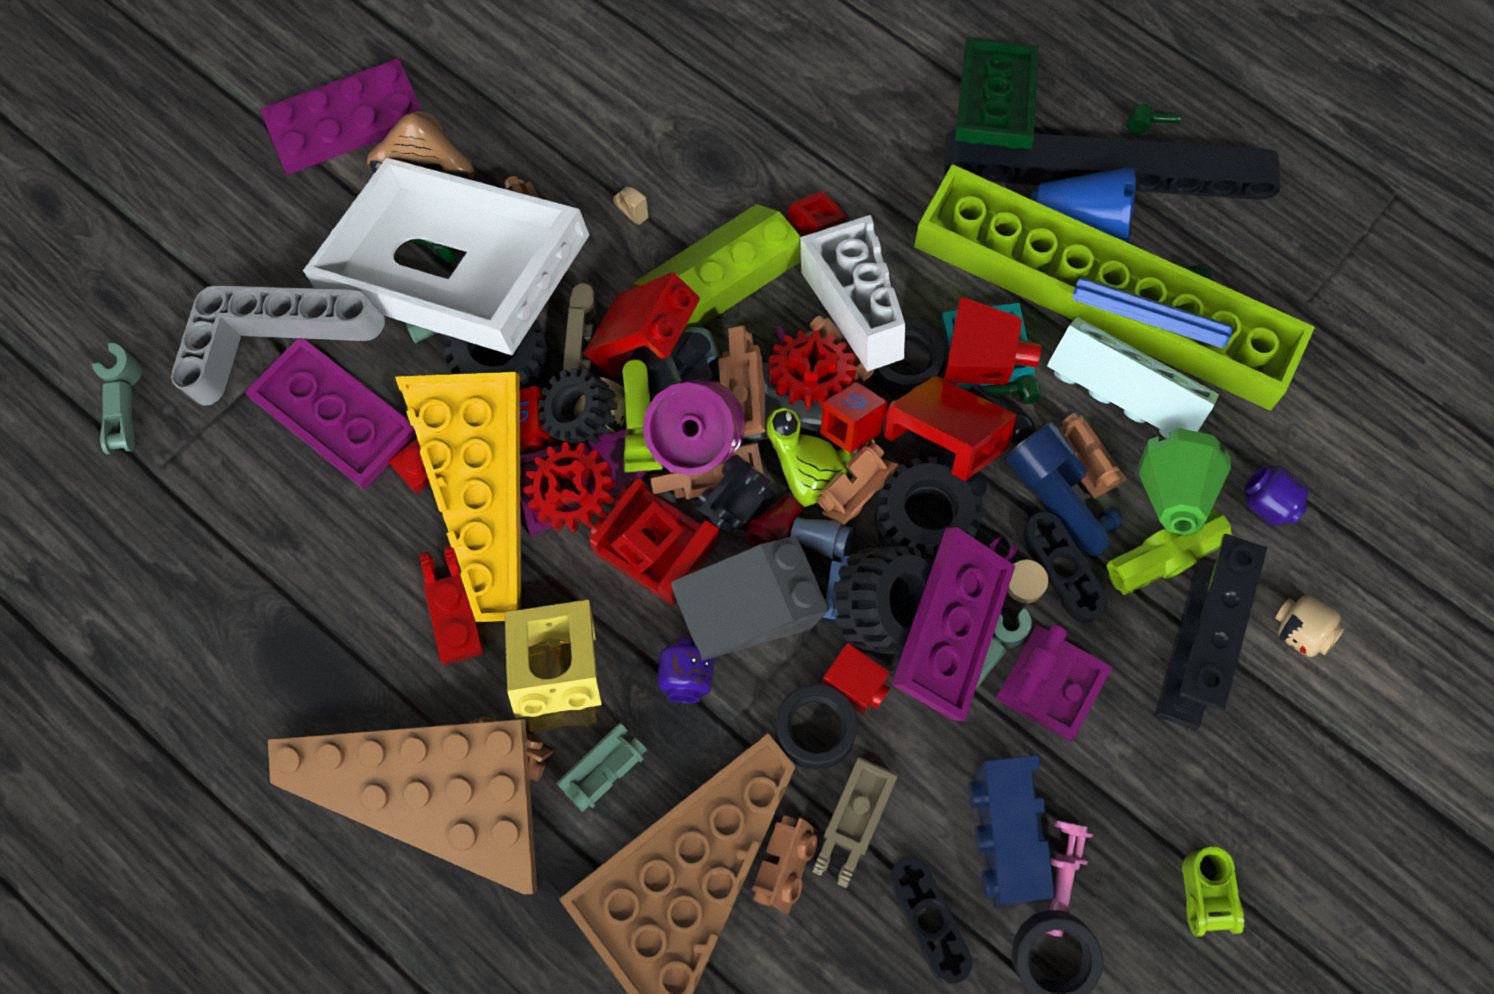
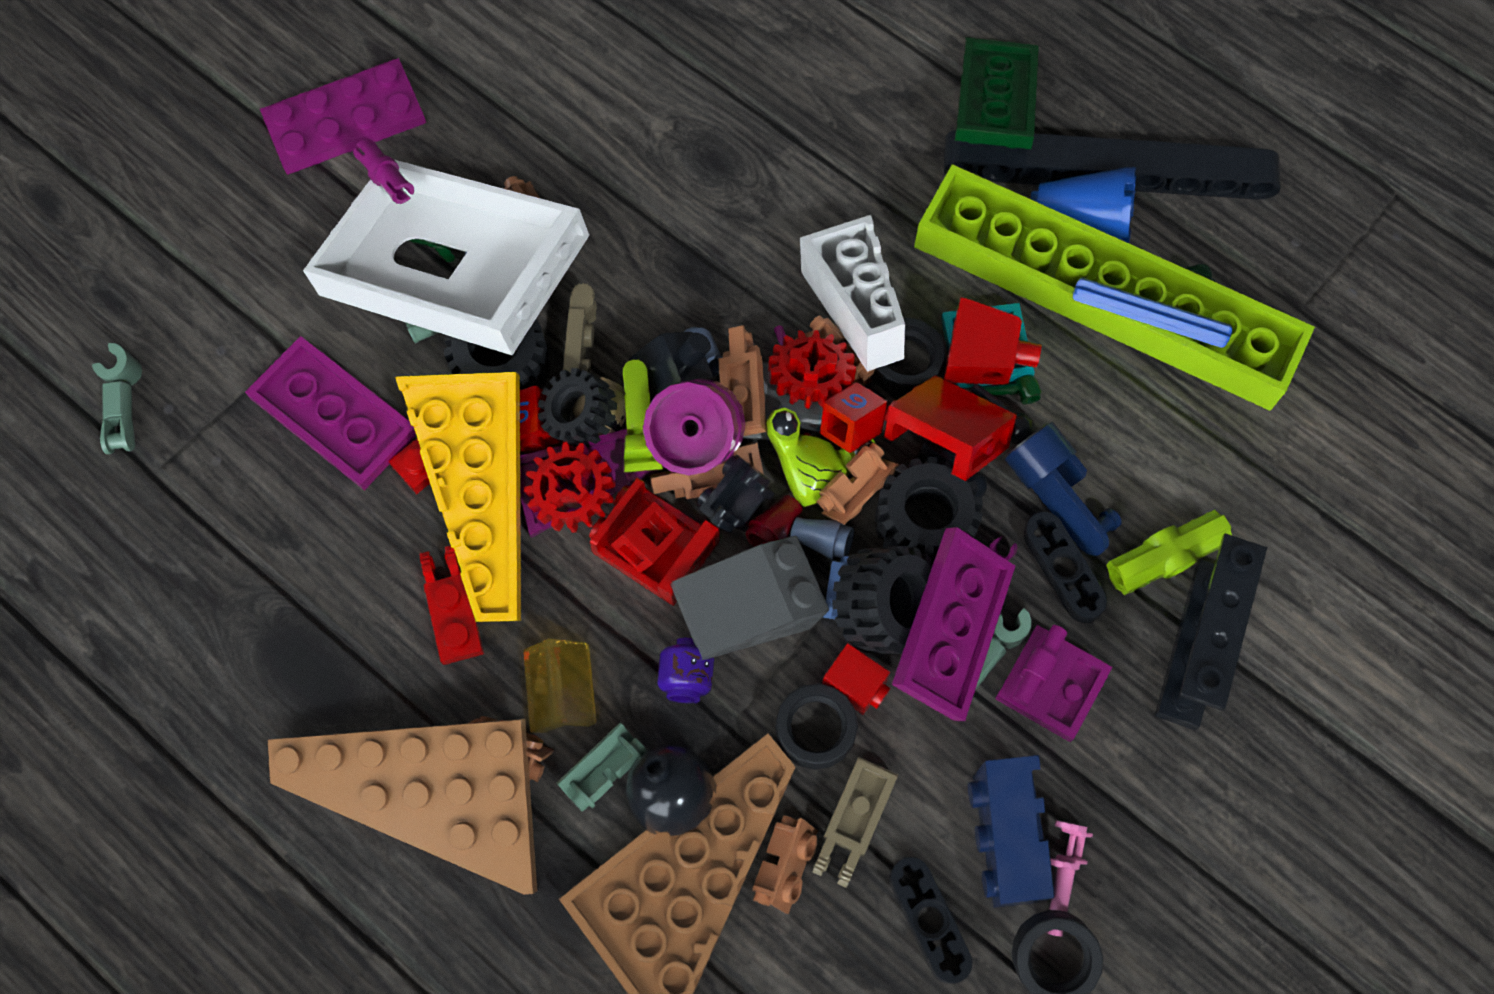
(228, 312): light grey beam -> none
(383, 171): none -> magenta pin
(422, 142): medium nougat head -> none
(571, 690): light yellow panel -> none
(632, 204): tan tile -> none
(639, 317): red panel -> none
(670, 789): none -> black cylinder
(733, 261): lime slope -> none
(814, 214): red bracket -> none
(1028, 581): tan tile -> none
(1101, 468): nougat hinge -> none
(1130, 379): light aqua brick -> none
(1143, 116): dark green hand -> none
(1184, 478): bright green cone -> none
(1213, 895): lime piece -> none
(1276, 495): dark purple head -> none
(1309, 625): tan head -> none

